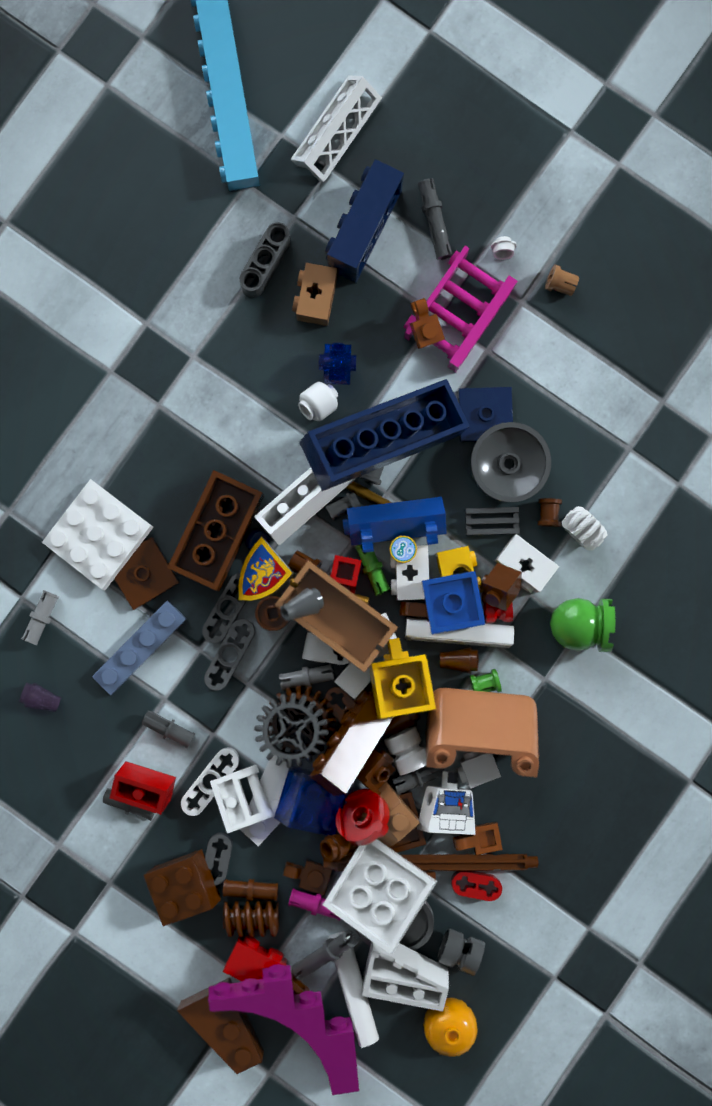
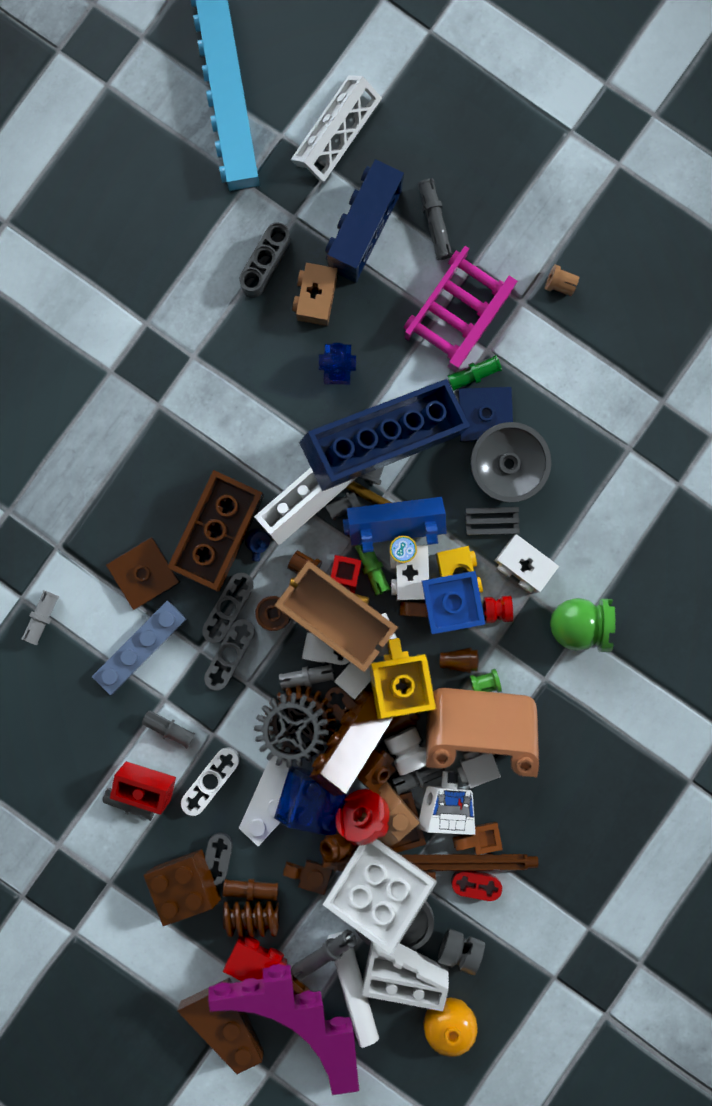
(37, 697): clear purple cone -> none
(97, 534): white plate -> none
(233, 802): white plate -> none
(262, 573): shield -> none
(304, 604): dark grey cone -> none
(310, 903): dark pink pin -> none
(318, 401): white head -> none
(426, 328): dark orange plate -> none
(474, 372): none -> green pin
(483, 635): white brick -> none
(501, 586): reddish brown brick -> none
(503, 248): white plate -> none
(549, 512): reddish brown bush -> none
(584, 528): white gear -> none

